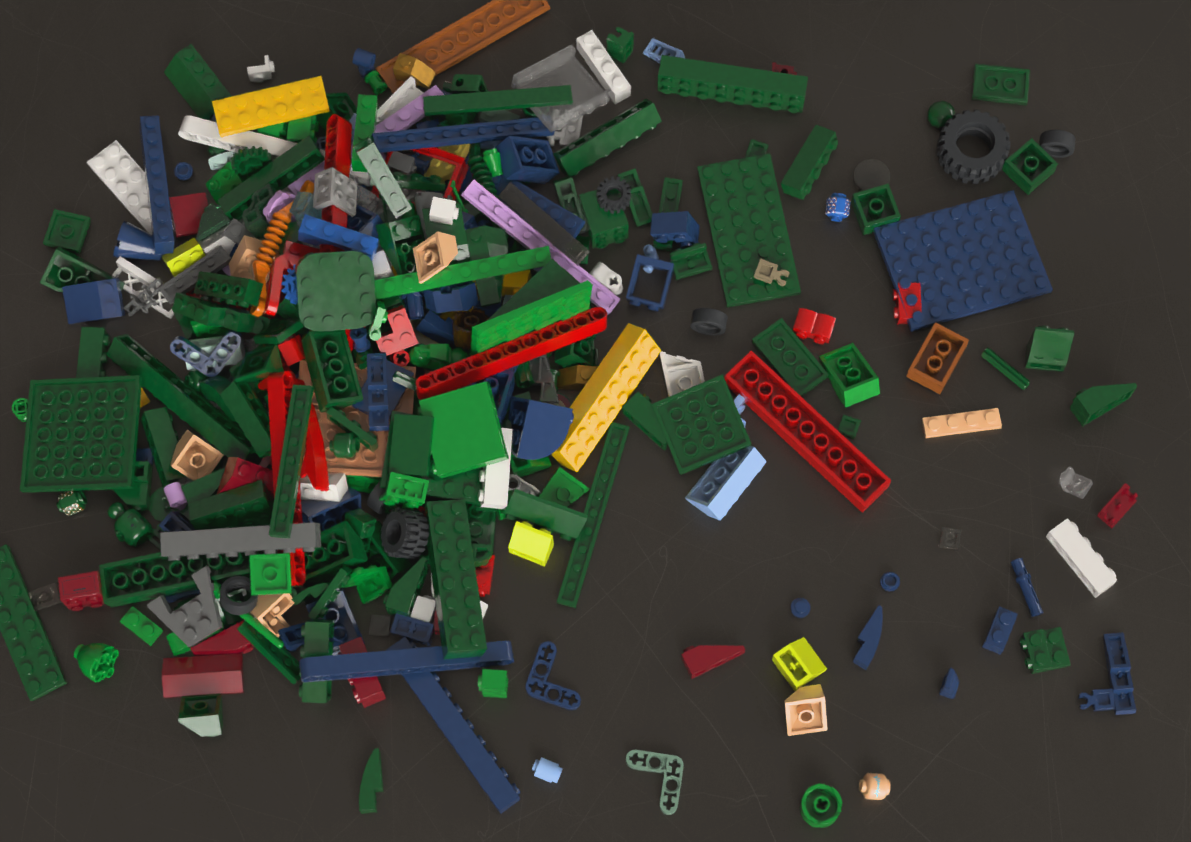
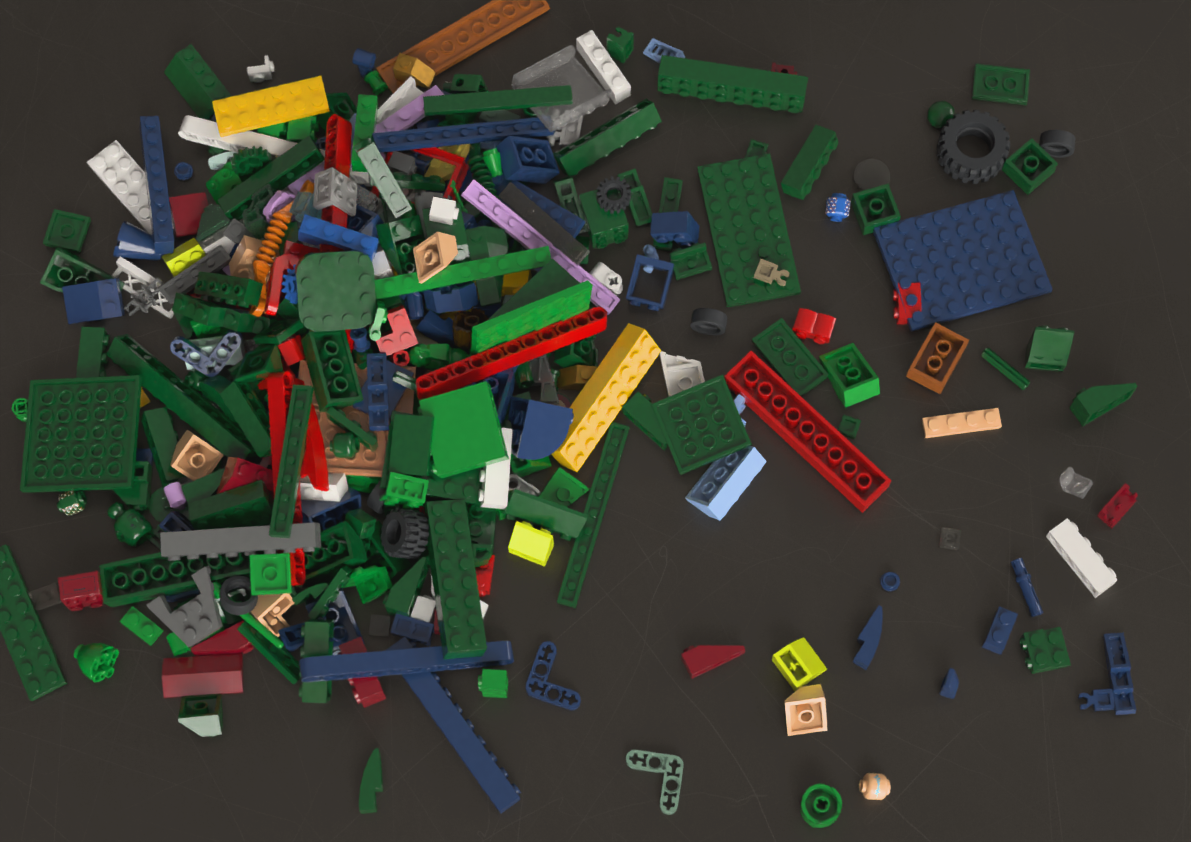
(547, 770): light blue brick -> none
(800, 607): dark blue plate -> none

